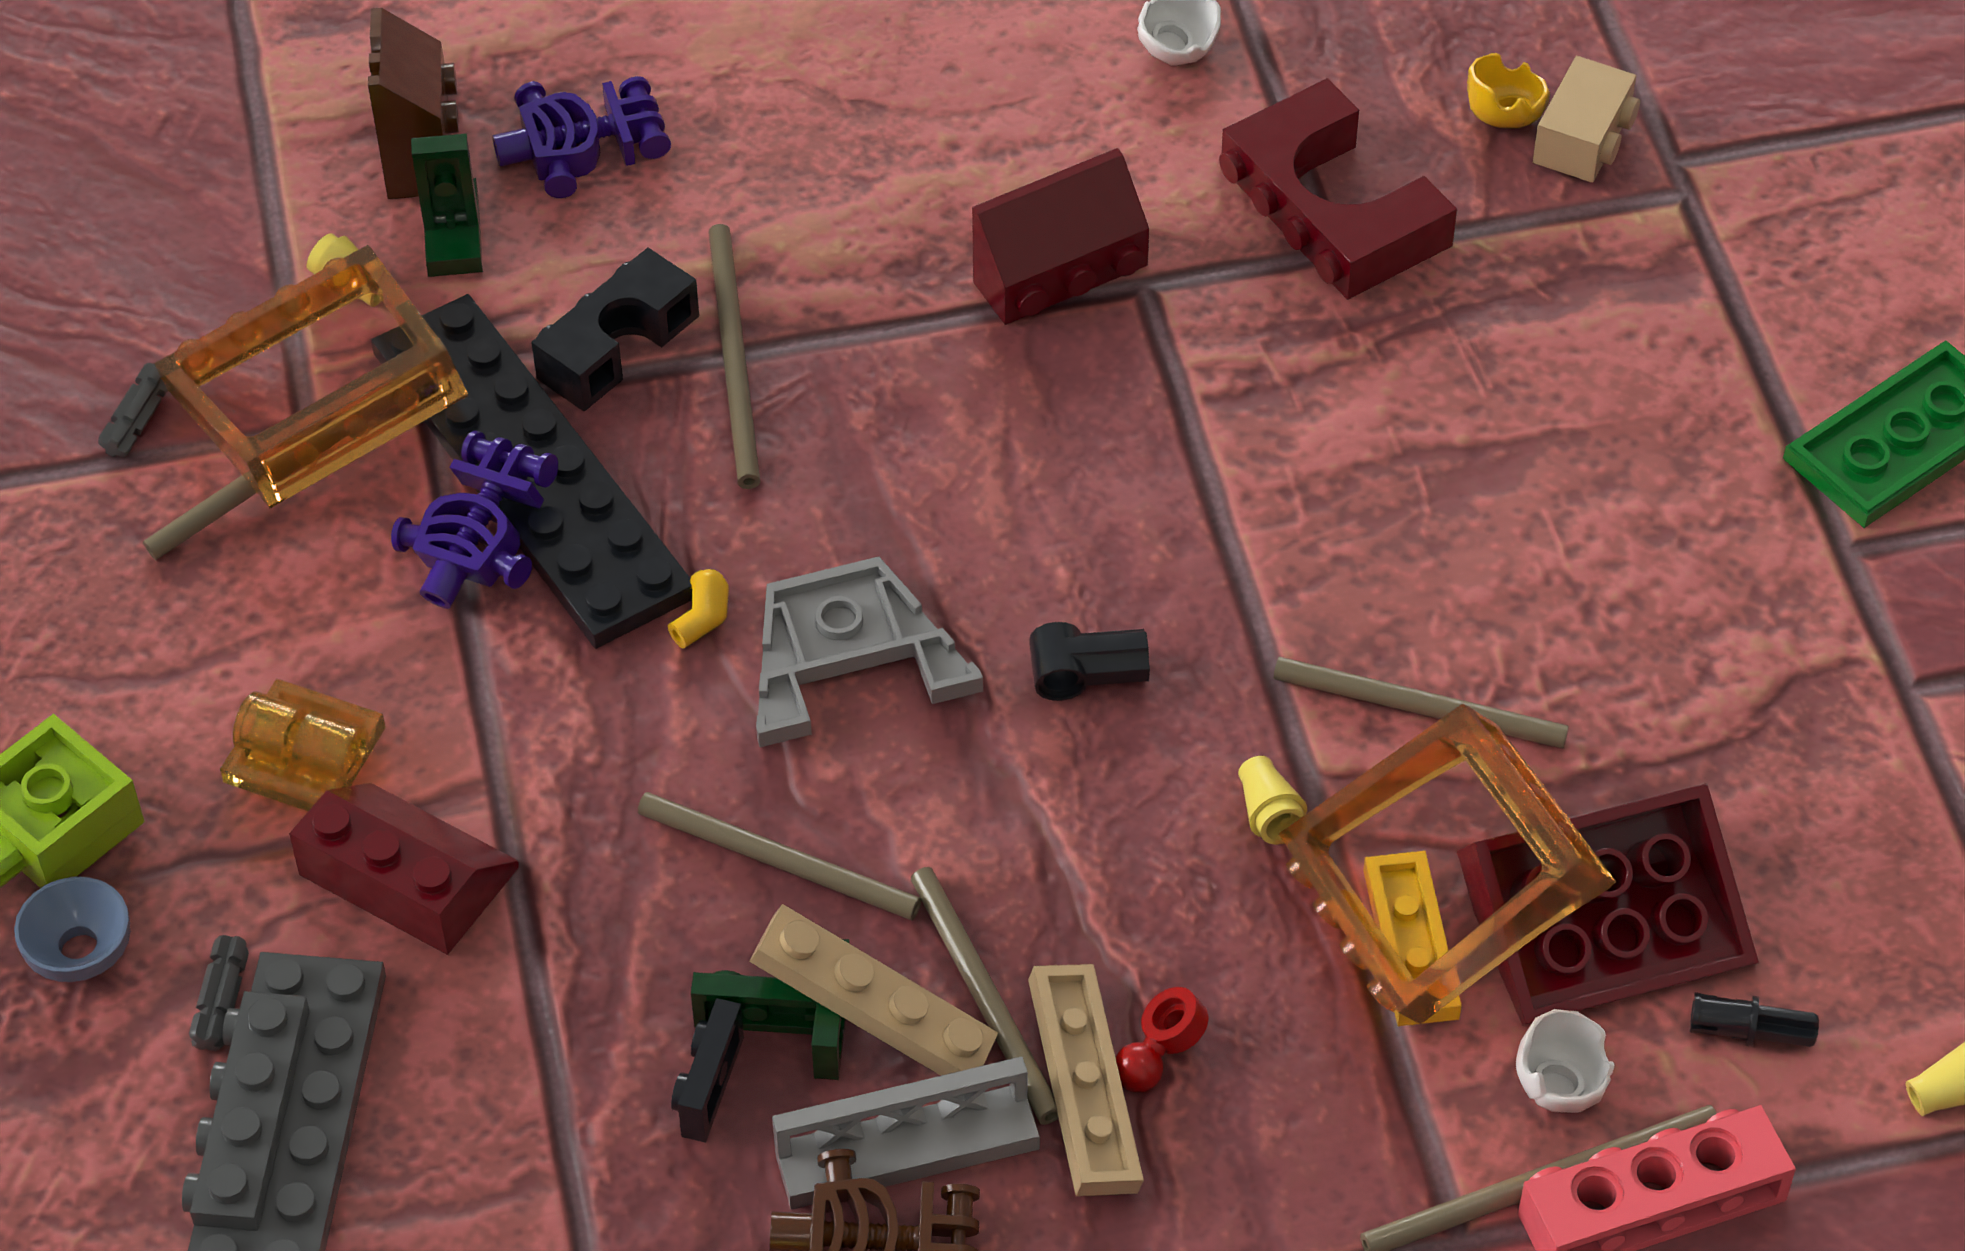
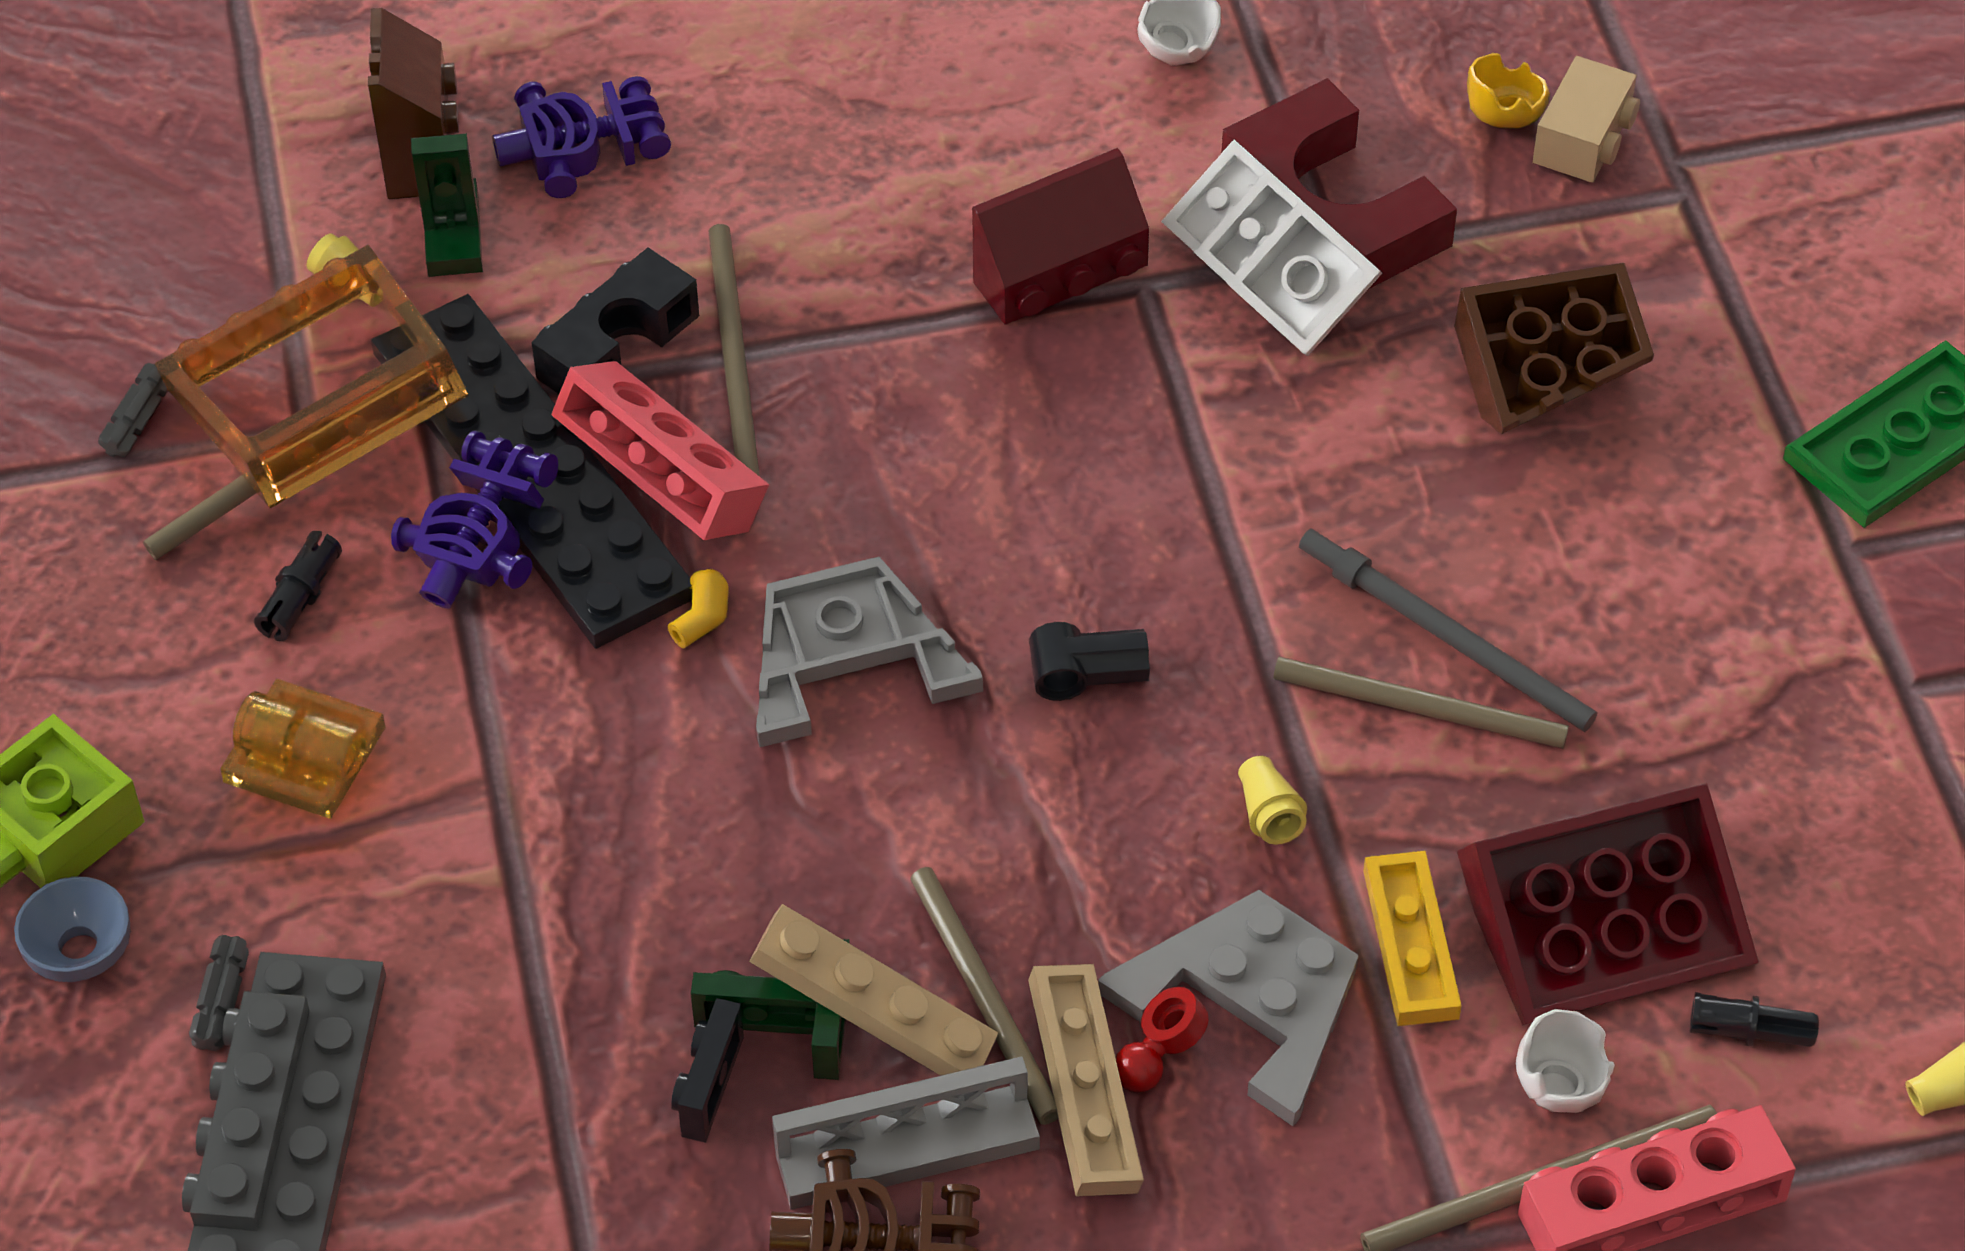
(298, 585): none -> black pin
(399, 863): dark red slope -> none
(660, 450): none -> coral brick
(779, 856): dark tan piece -> none
(1263, 970): none -> light grey wing
(1271, 248): none -> white slope
(1356, 570): none -> dark grey bar
(1548, 340): none -> reddish brown wedge
(1567, 880): clear orange windscreen -> none

